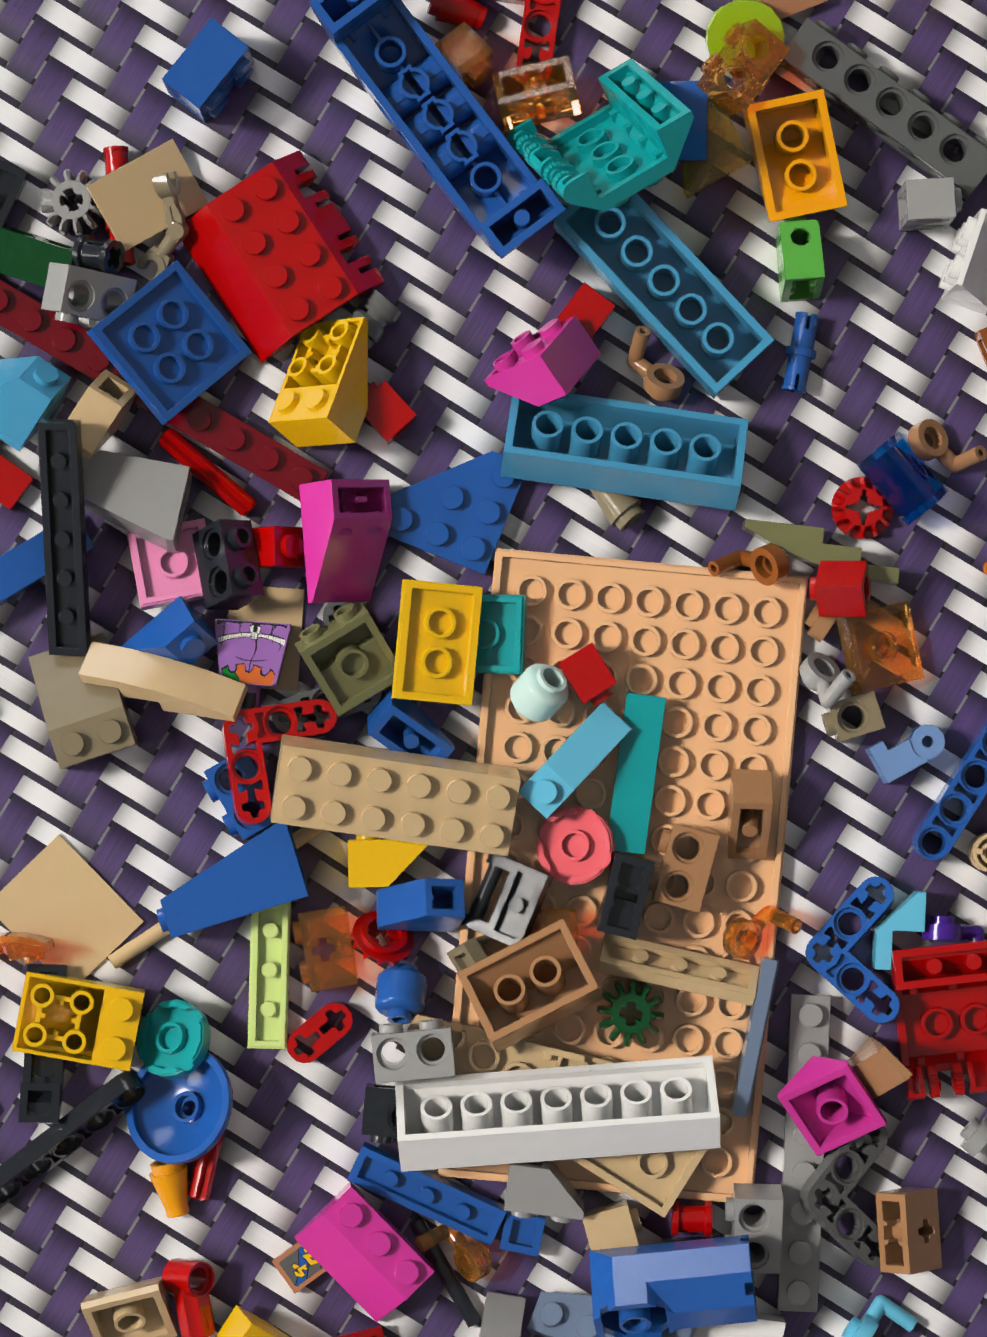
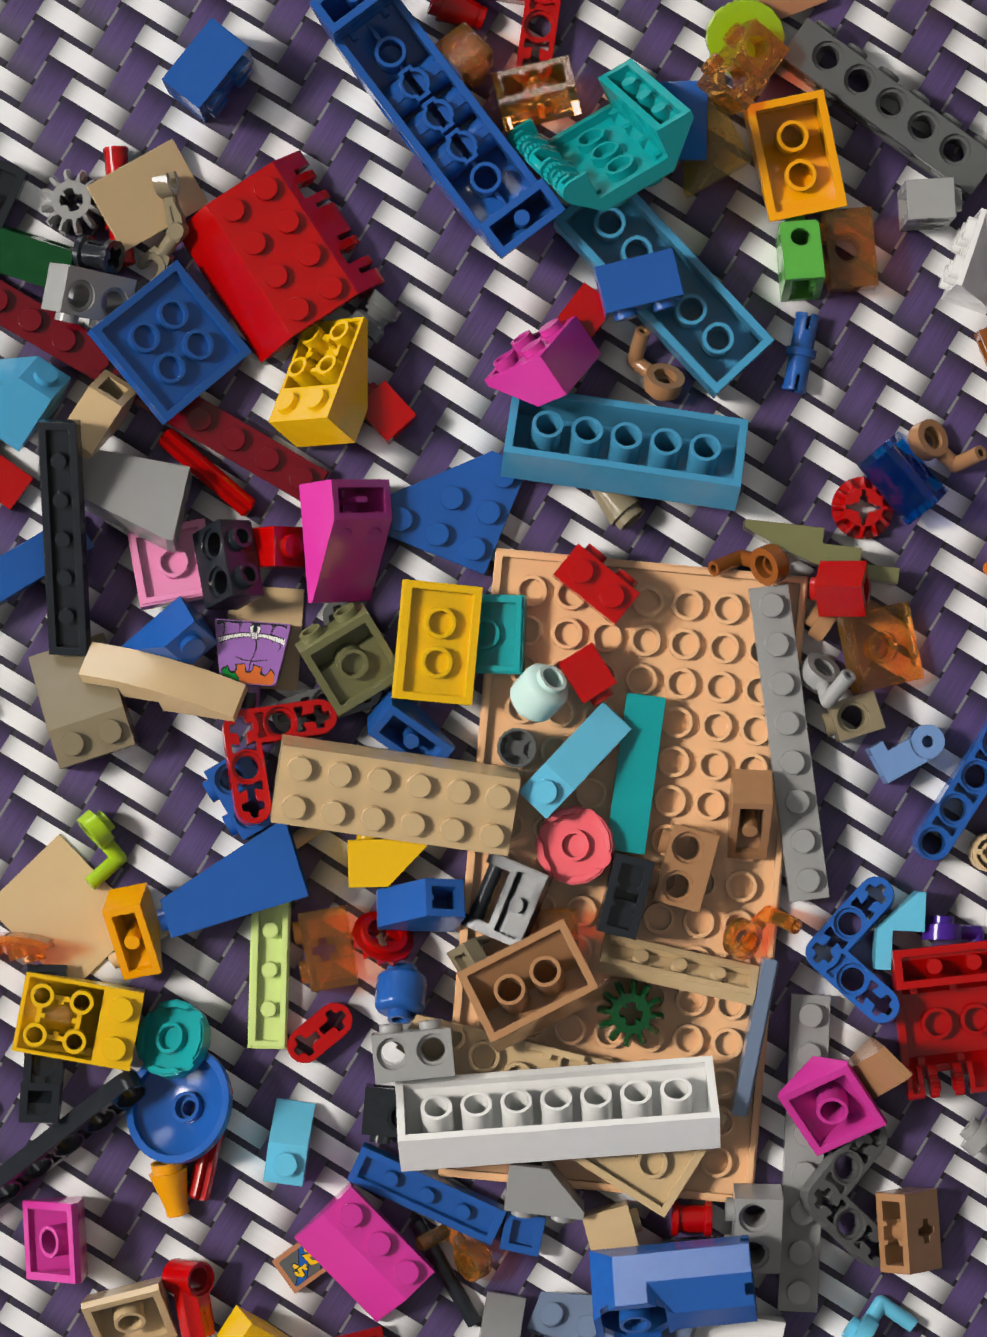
(55, 1239): none -> dark pink slope
(99, 829): none -> lime plate
(134, 930): none -> light orange slope
(289, 1142): none -> medium azure slope
(516, 747): none -> dark grey wheel
(596, 584): none -> red brick
(639, 284): none -> blue brick
(788, 743): none -> light grey plate
(855, 227): none -> clear orange brick

